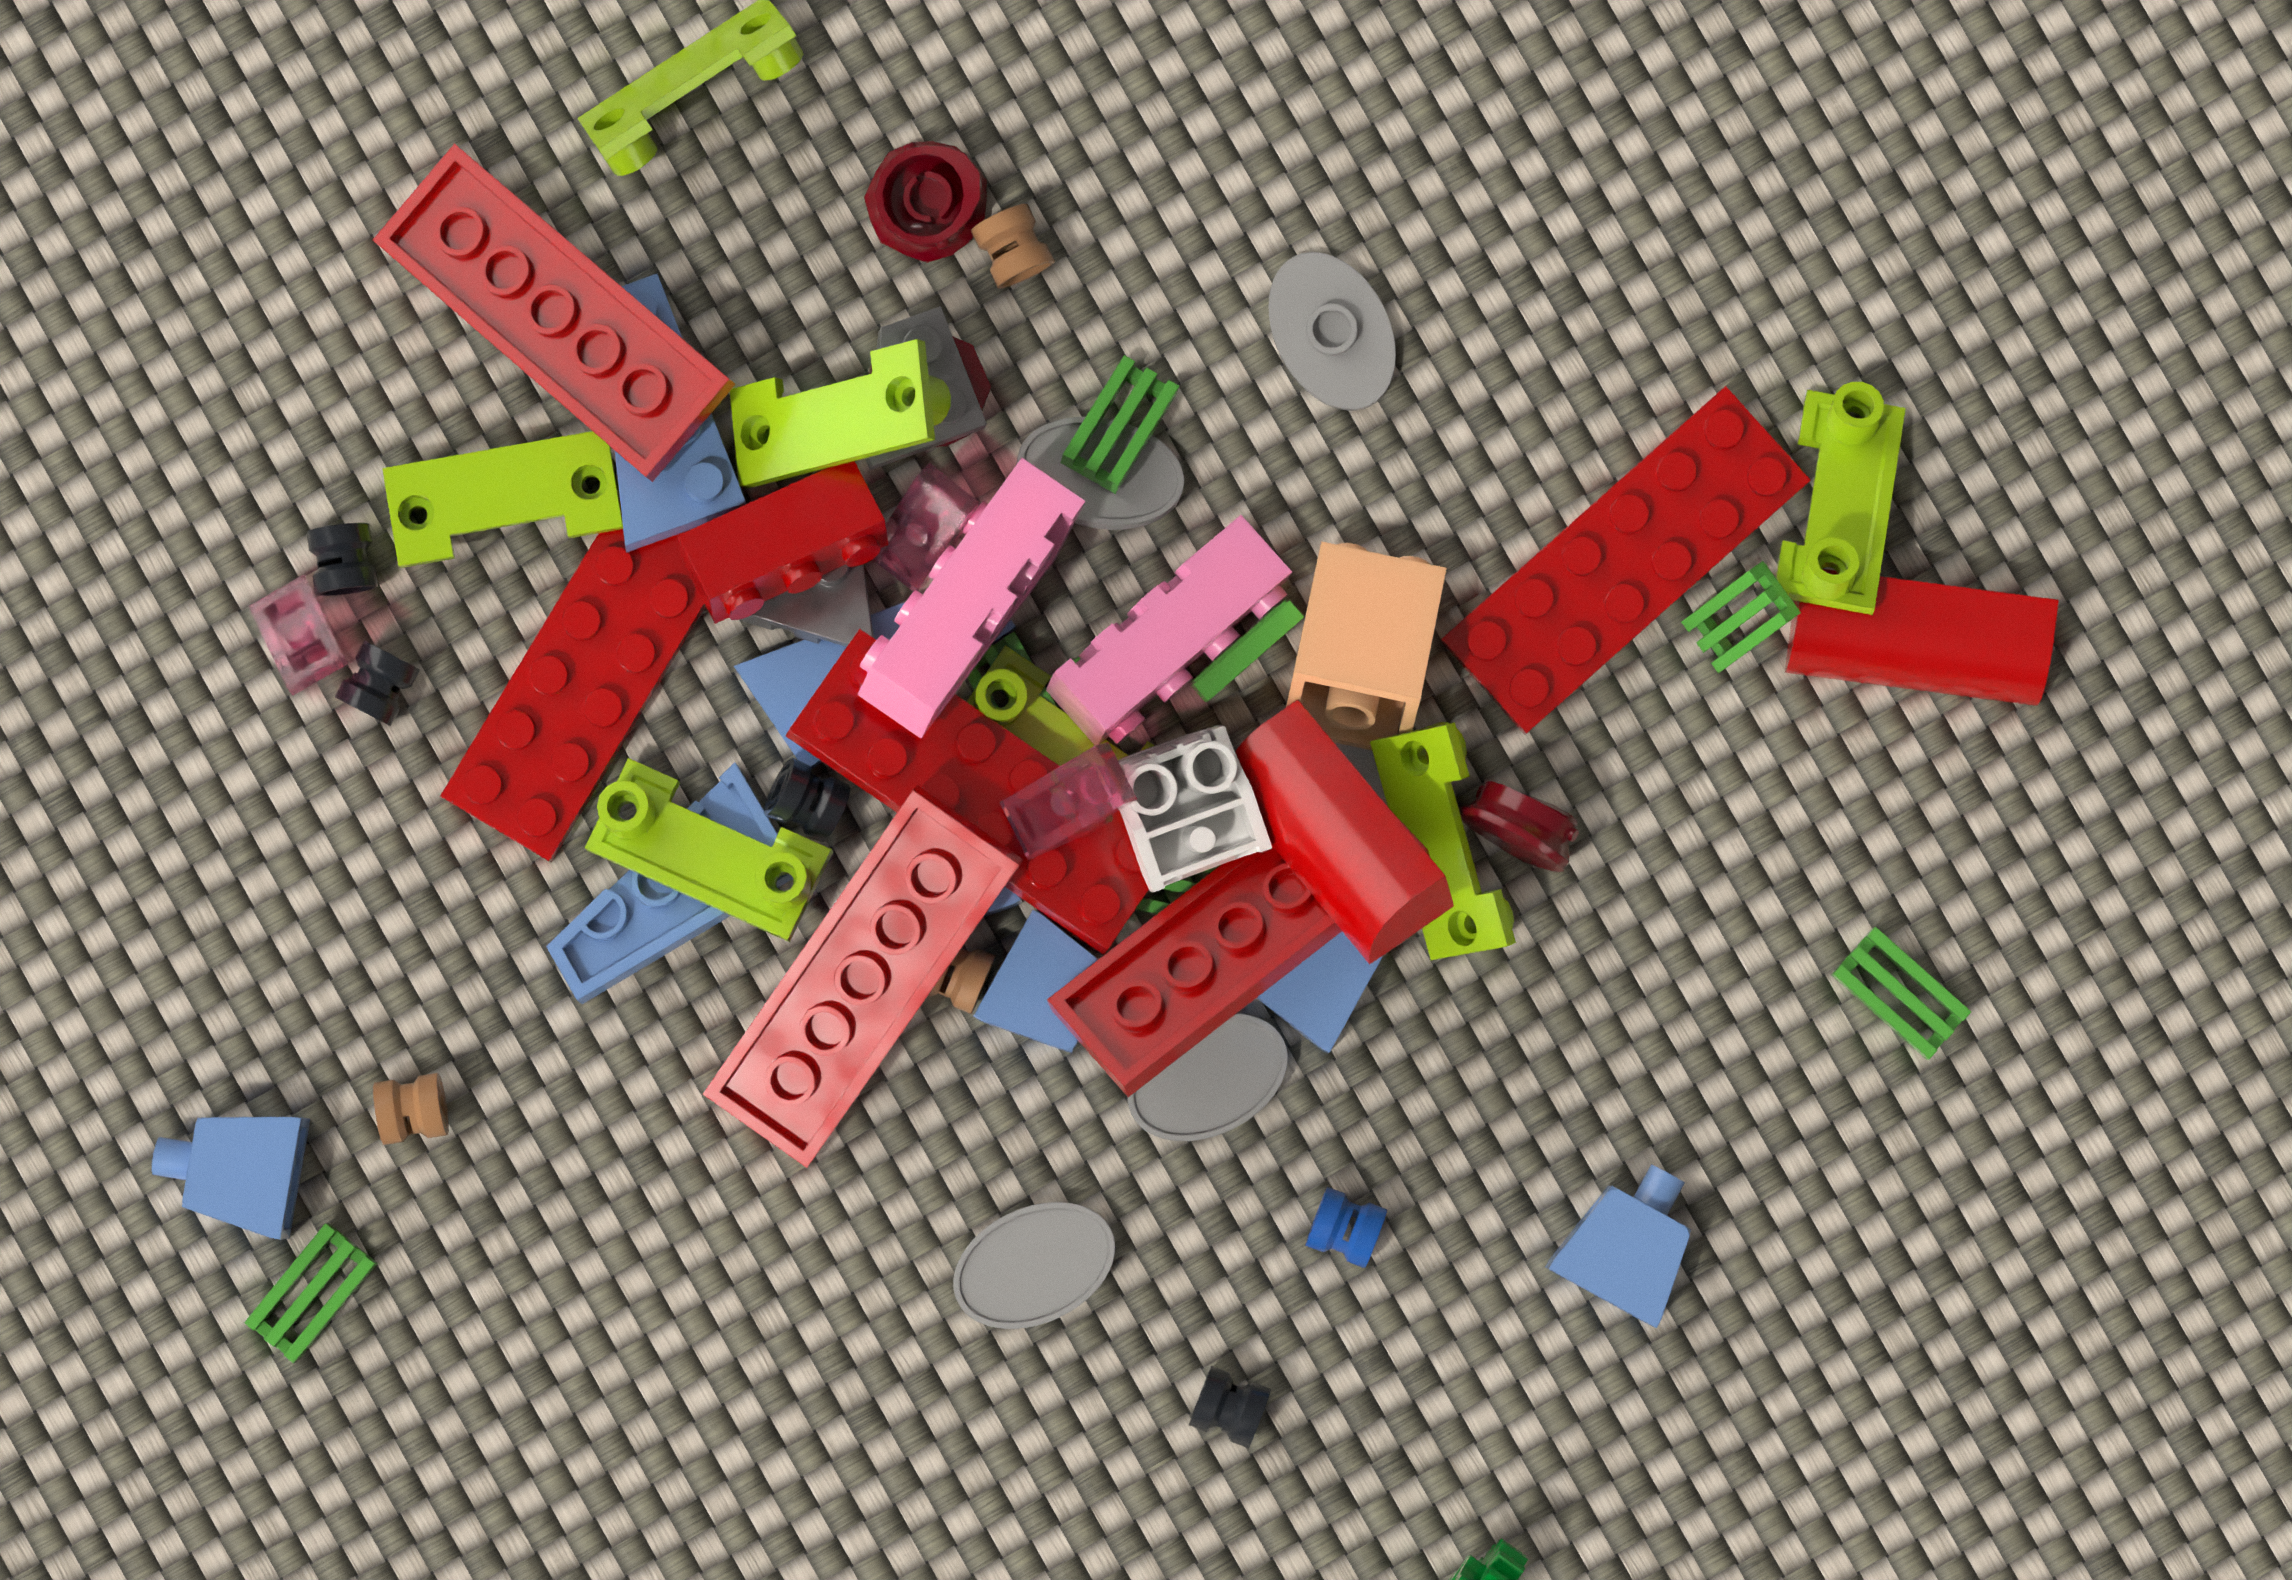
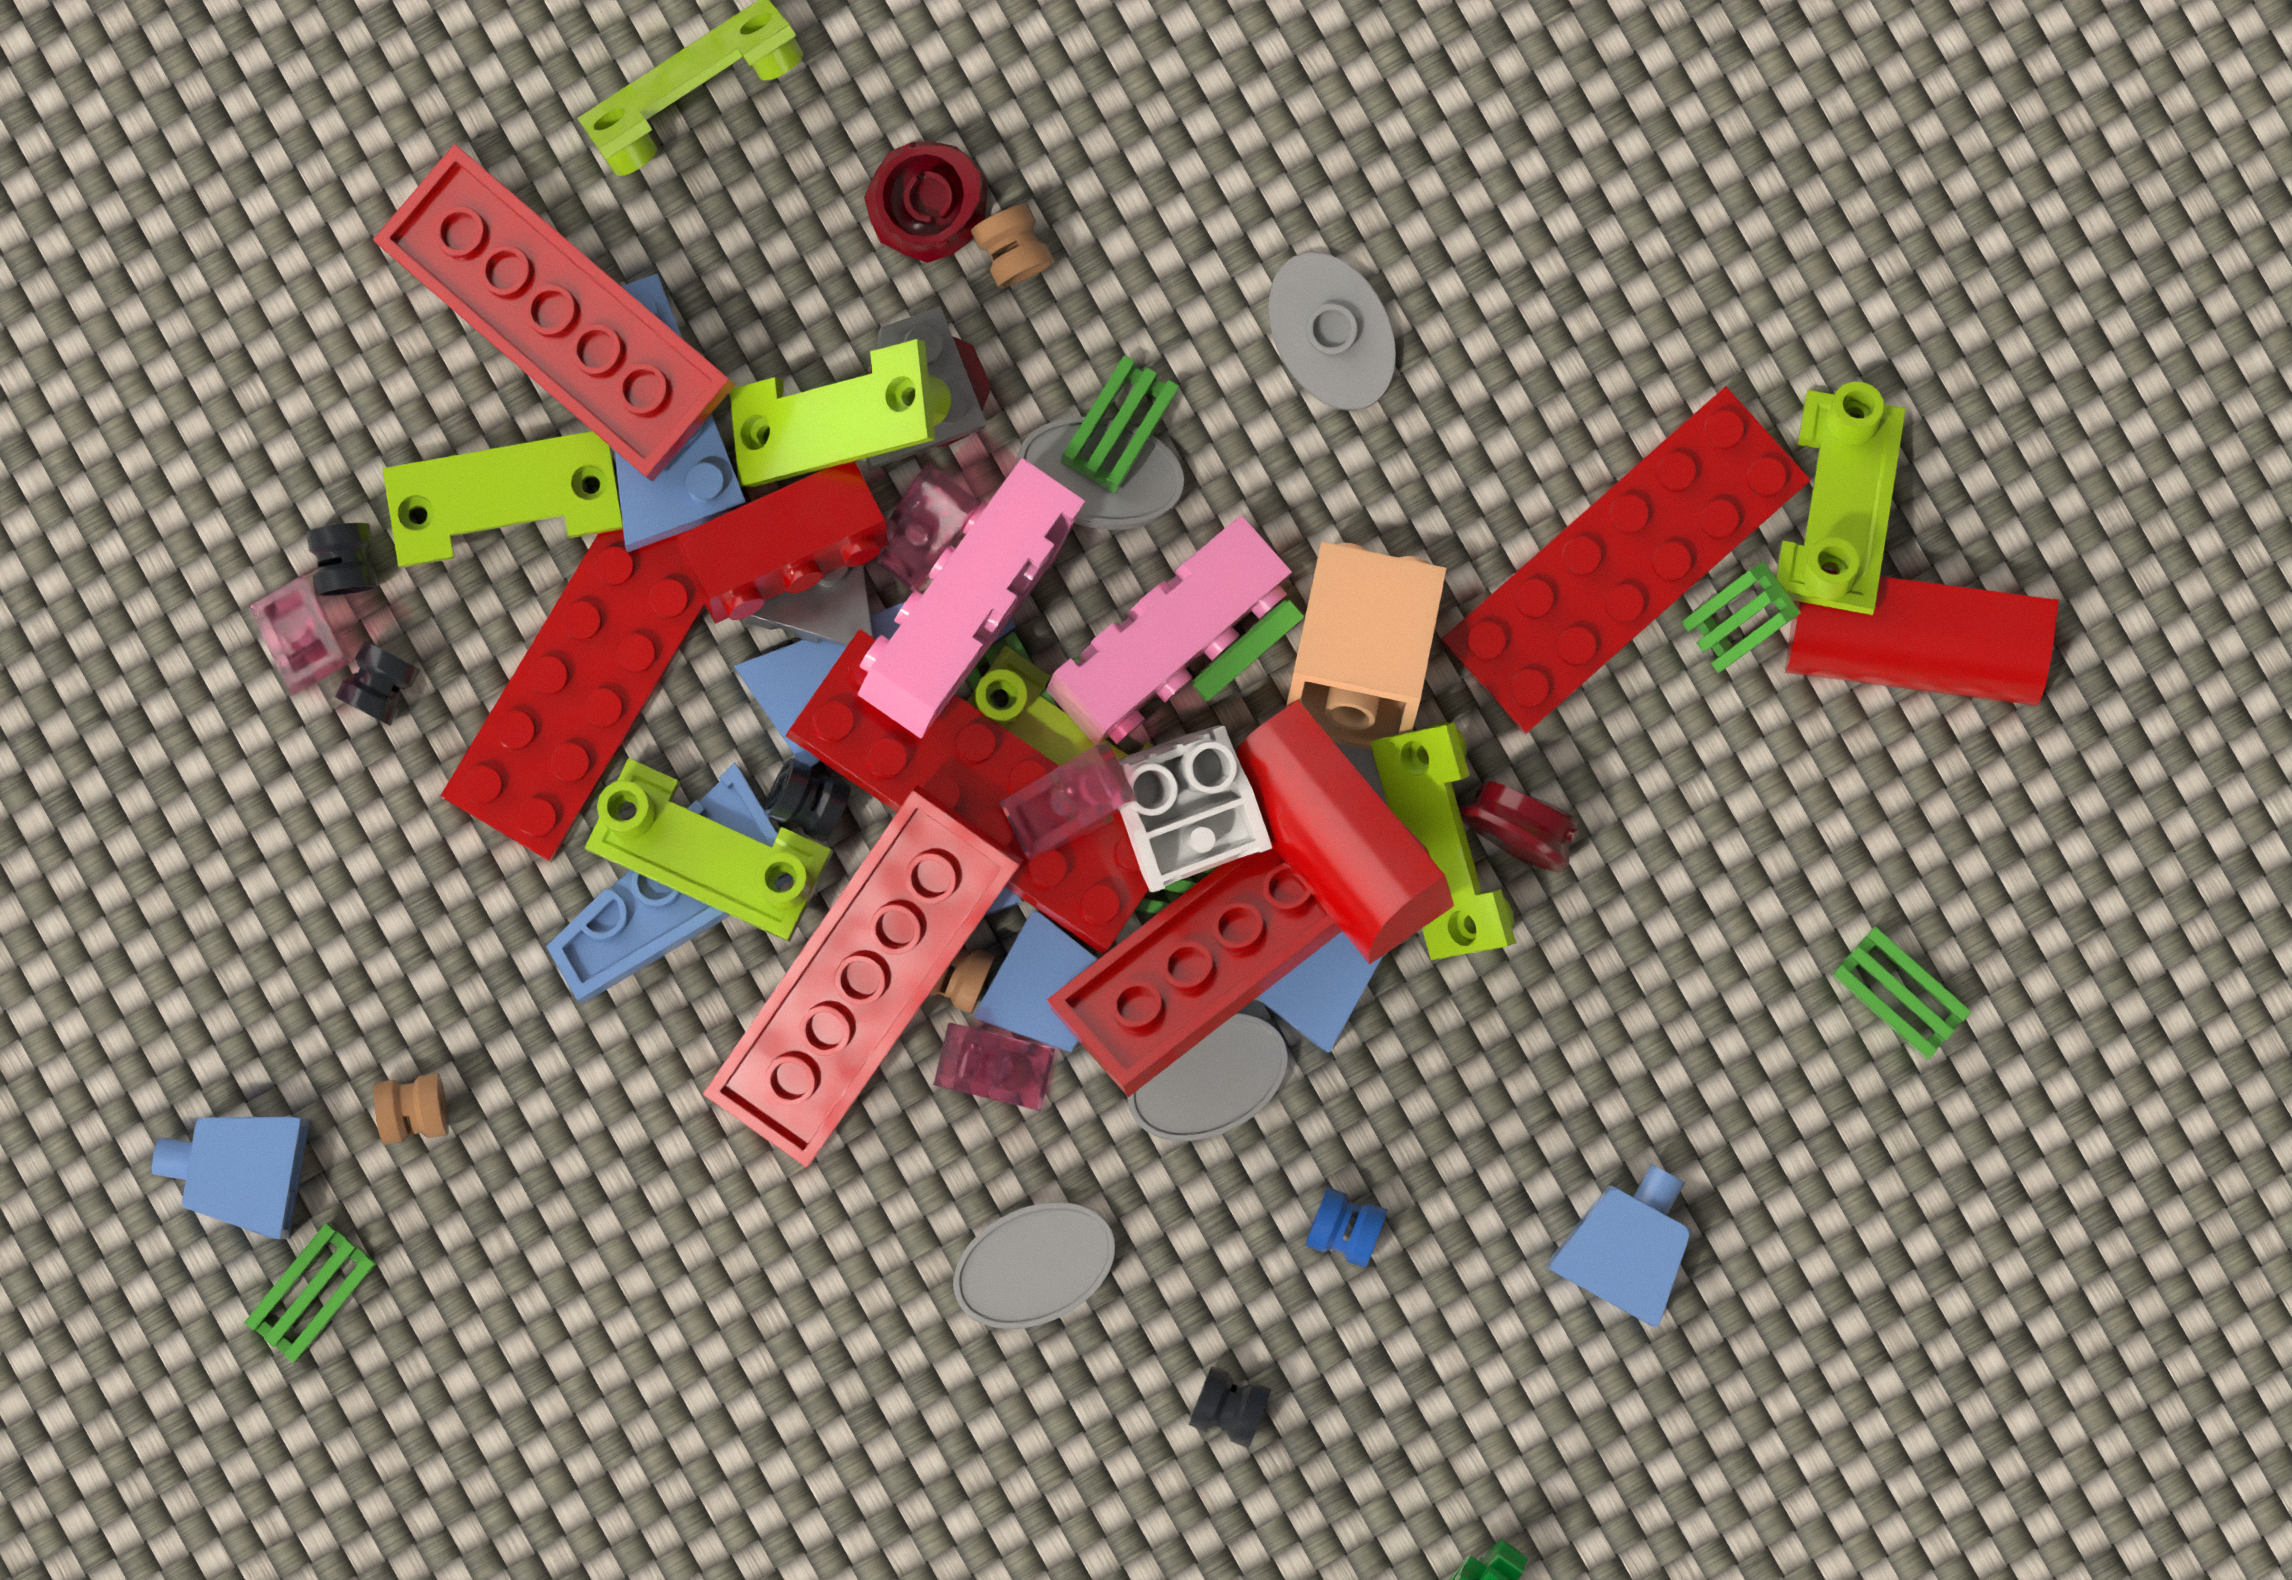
(994, 1066): none -> clear pink slope

